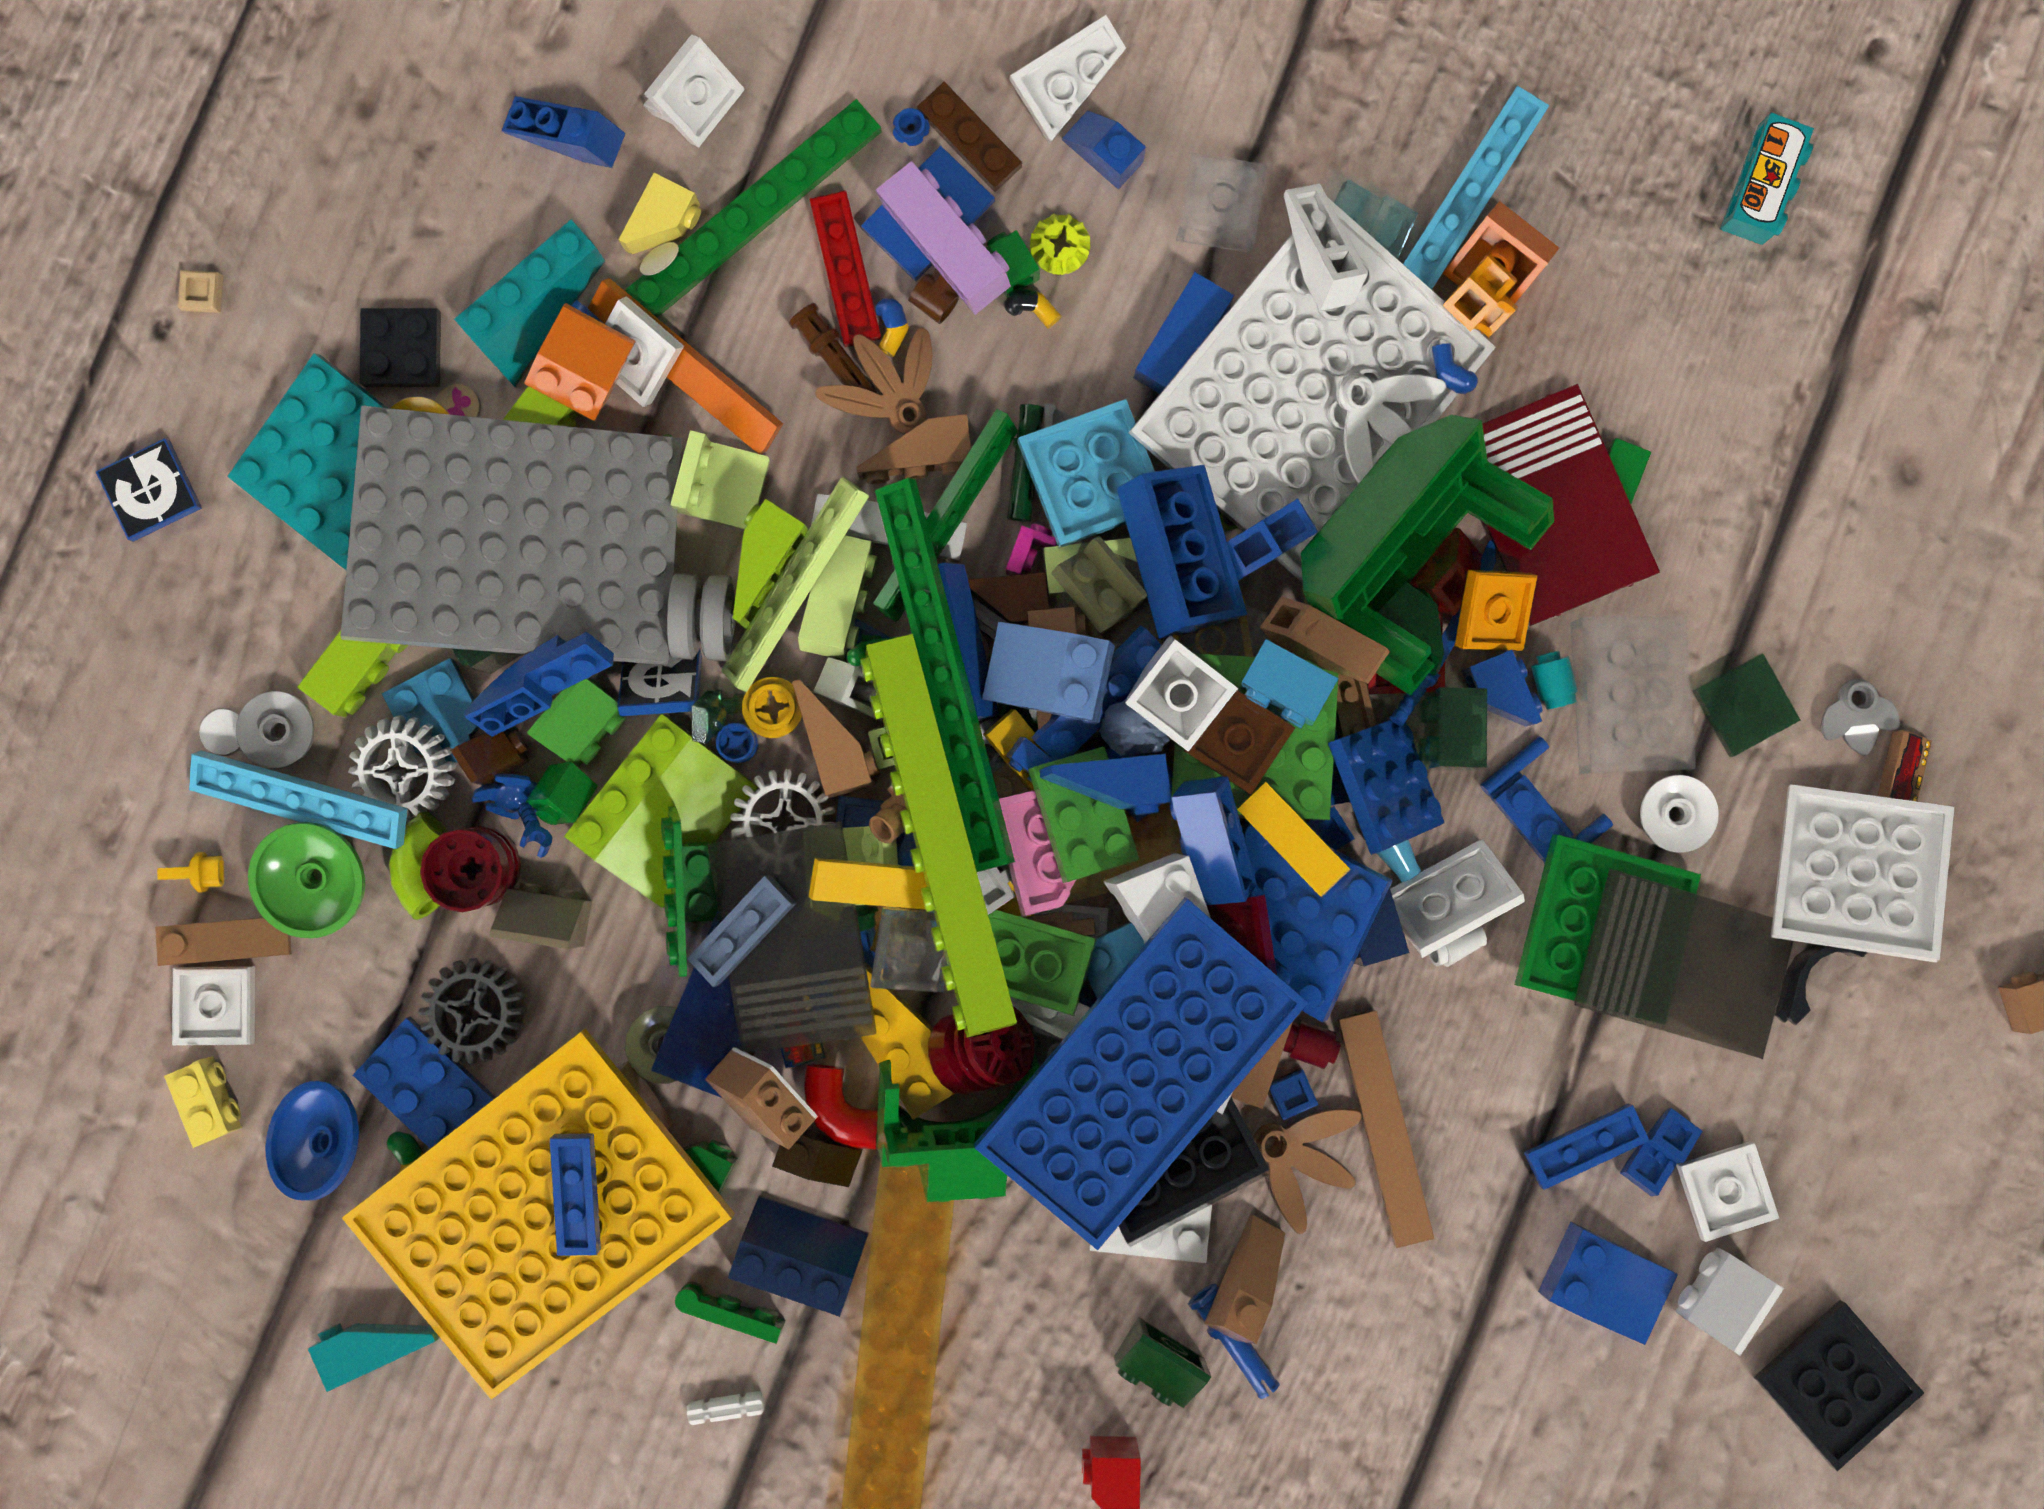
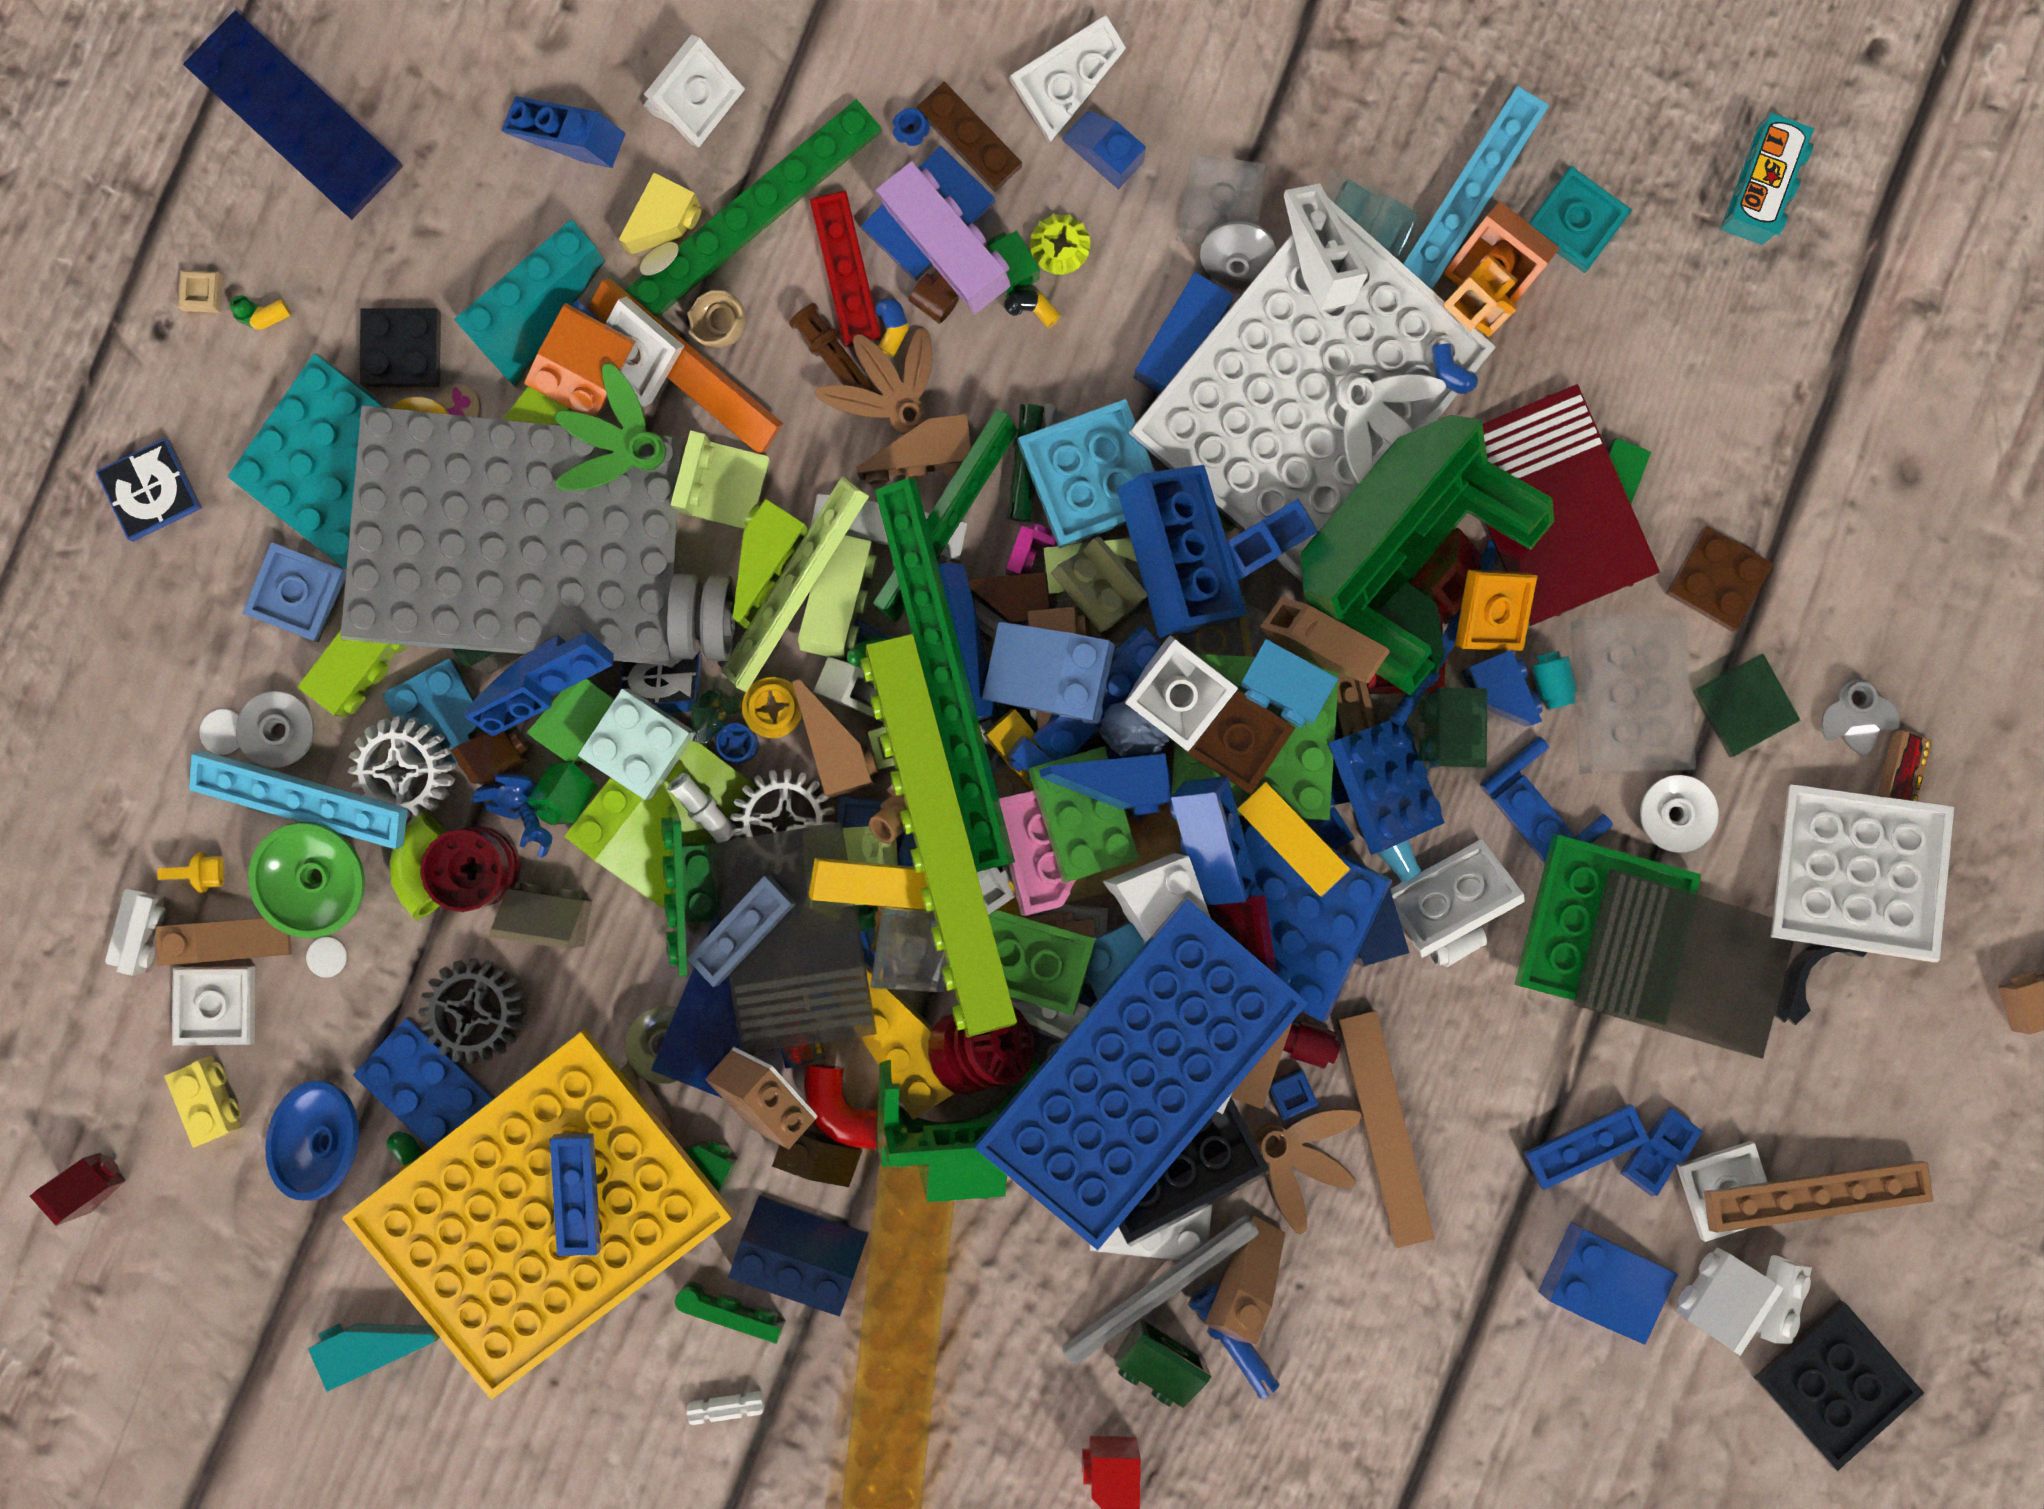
(78, 1189): none -> dark red slope
(134, 931): none -> white bracket
(256, 315): none -> arm
(293, 115): none -> clear blue plate
(294, 592): none -> medium blue plate
(326, 957): none -> white sticker
(599, 433): none -> bright green plant
(637, 744): none -> light aqua brick
(701, 807): none -> white pin
(717, 319): none -> tan hair
(1160, 1290): none -> light grey axle
(1233, 243): none -> light grey dish
(1579, 218): none -> teal tile
(1719, 578): none -> reddish brown plate
(1783, 1318): none -> white bracket
(1818, 1196): none -> medium nougat plate

